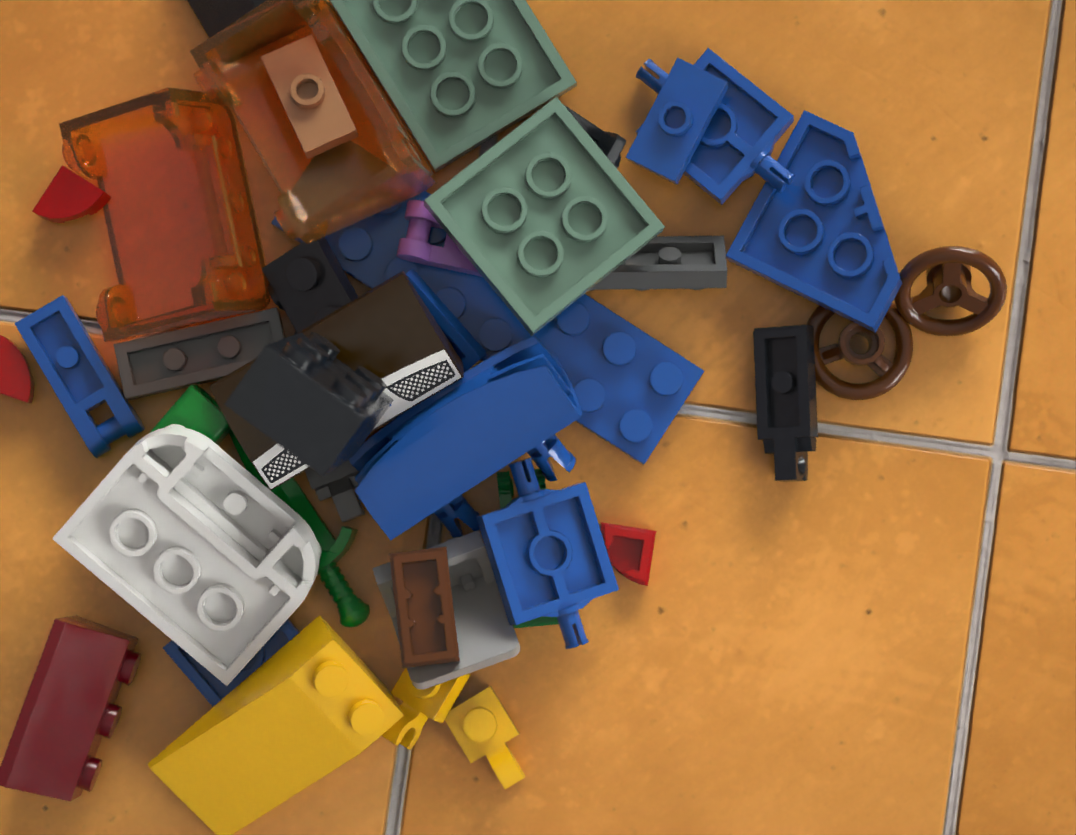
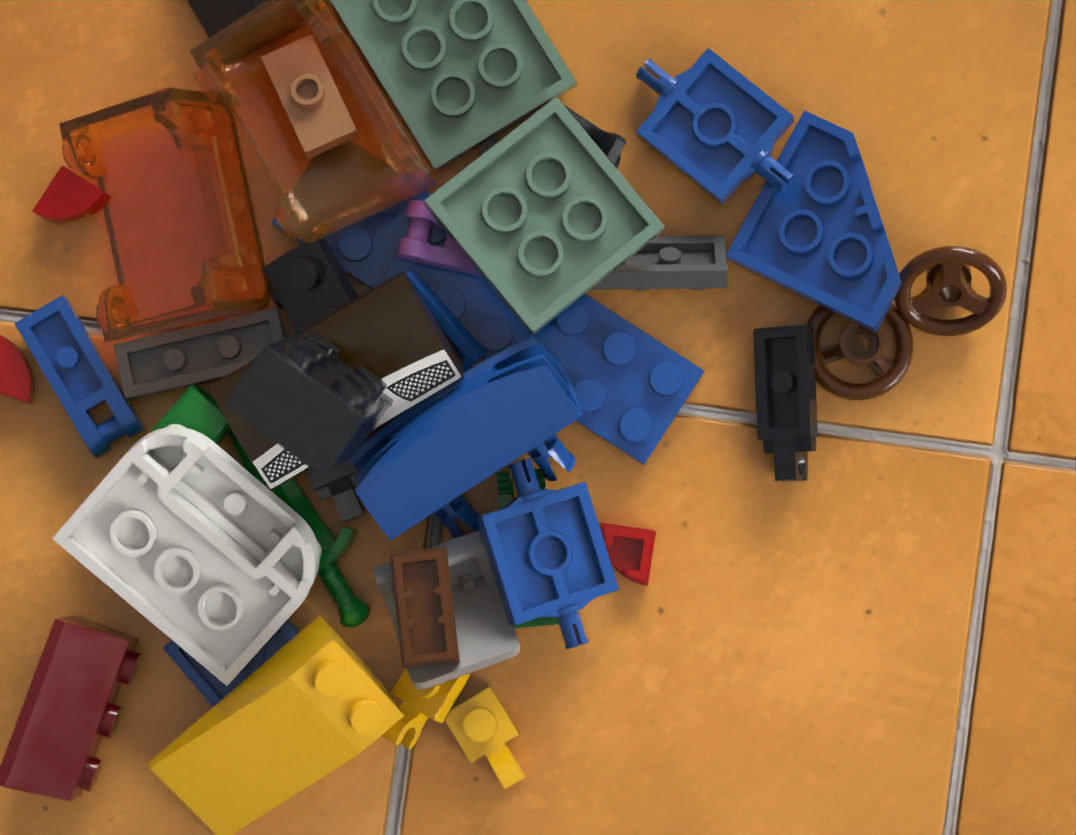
(677, 121): blue plate -> none

